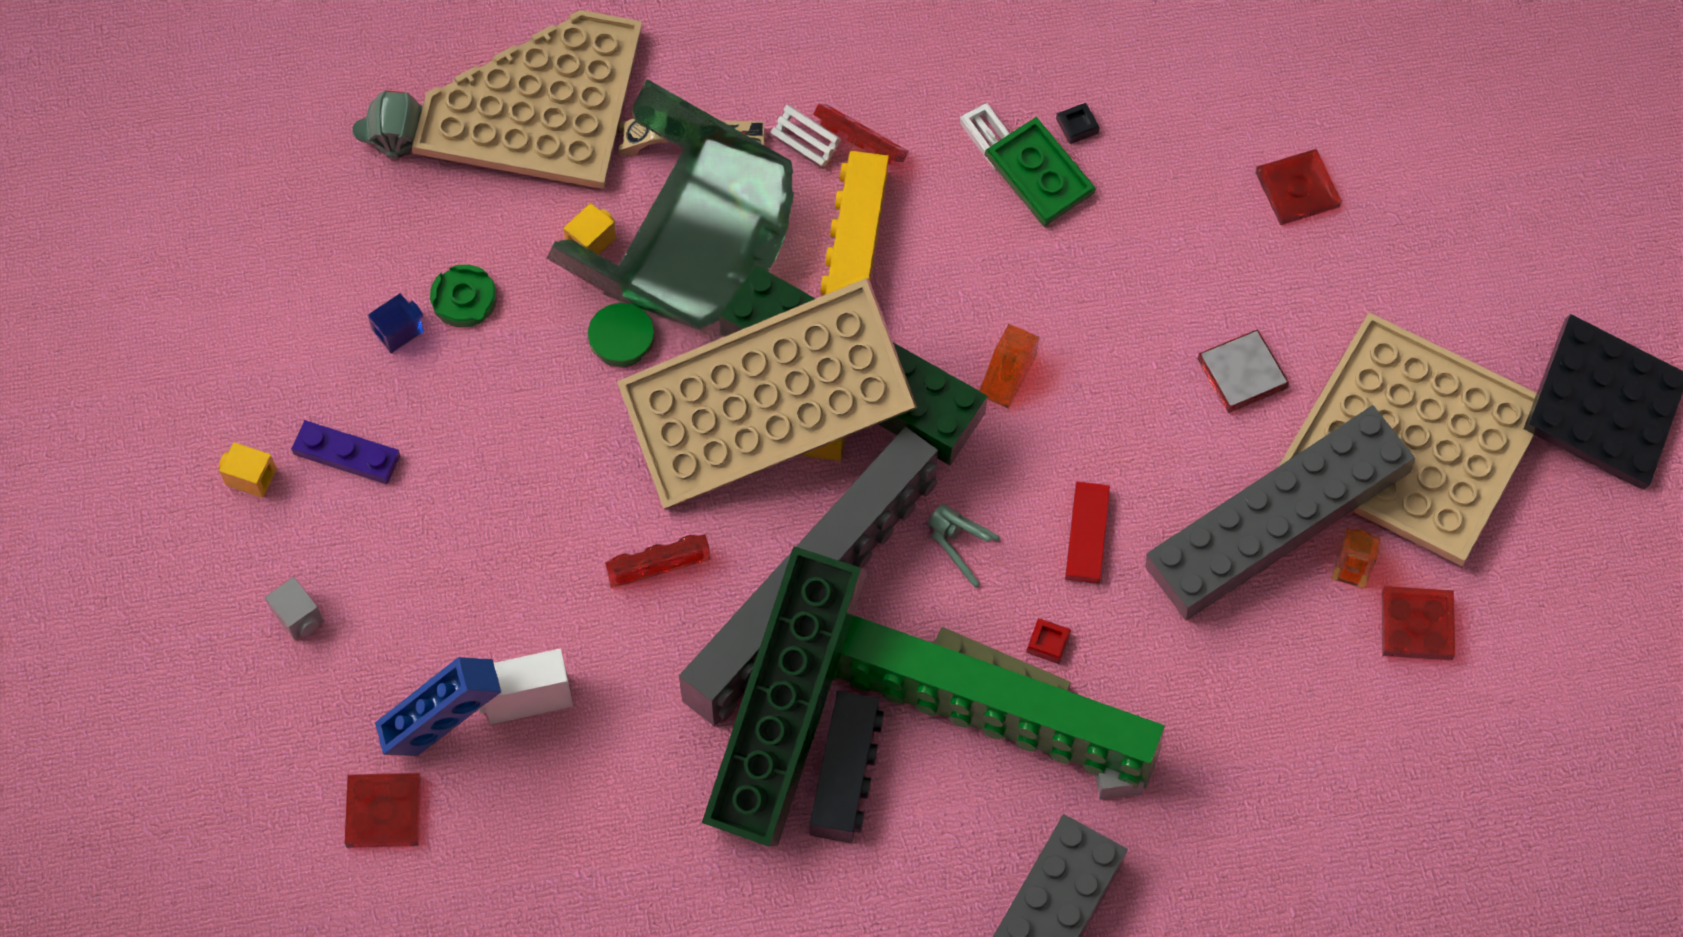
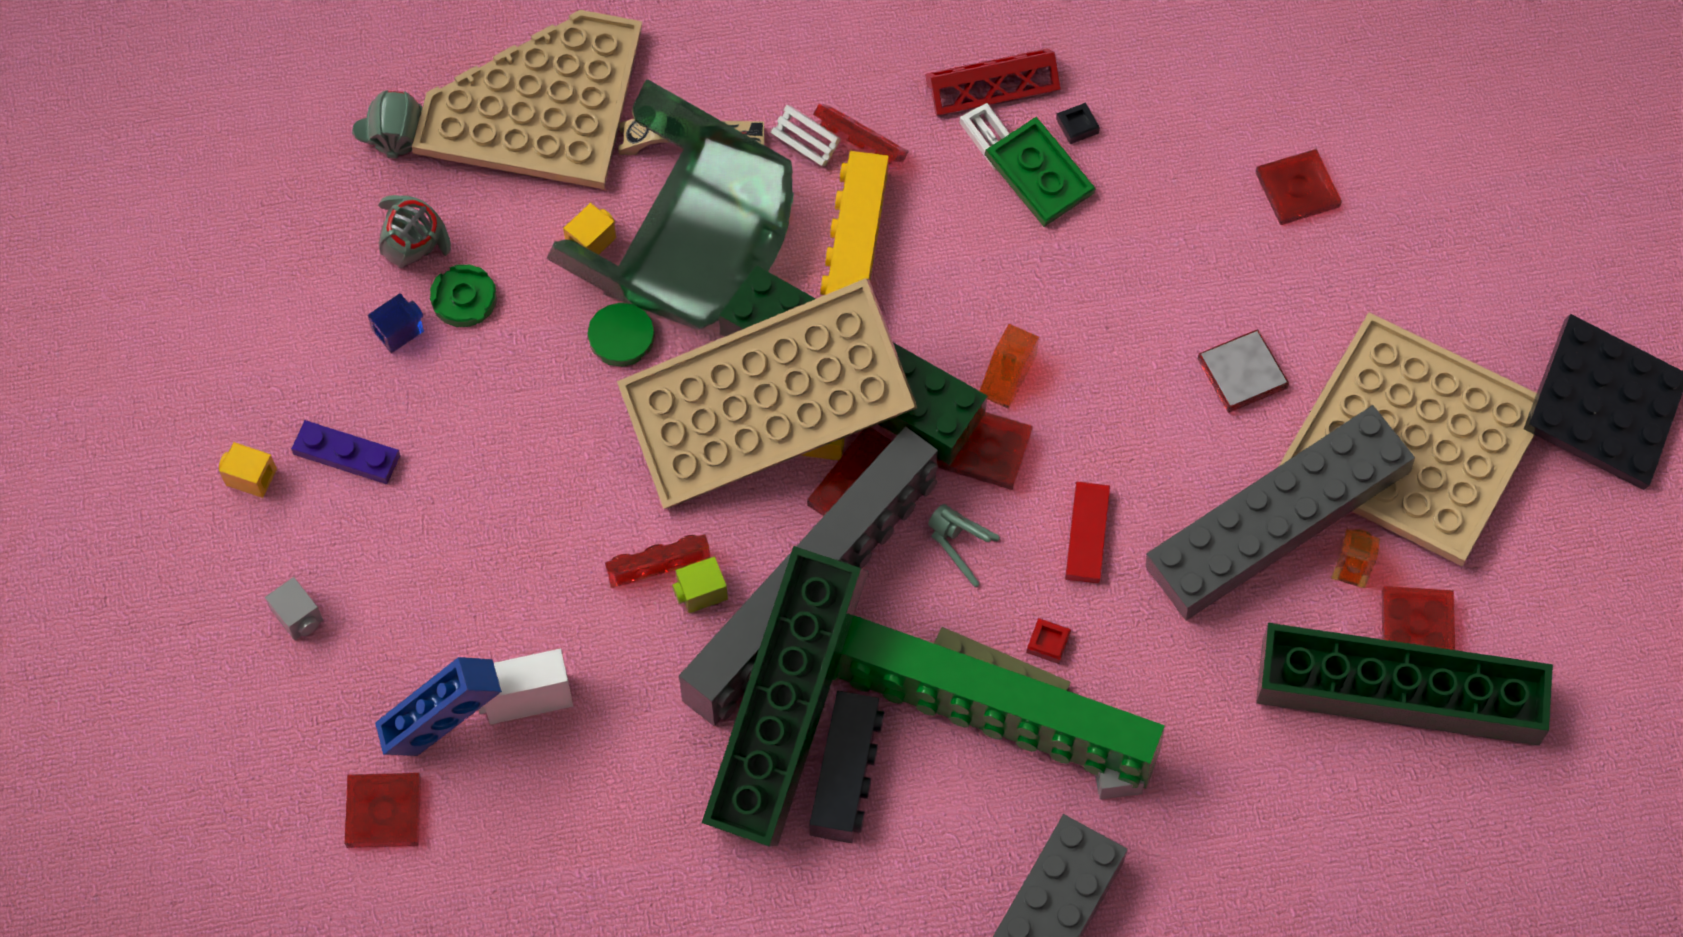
(403, 237): none -> sand green piece
(700, 585): none -> lime brick
(848, 470): none -> clear red plate
(991, 69): none -> red fence
(993, 451): none -> clear red plate
(1405, 684): none -> dark green brick

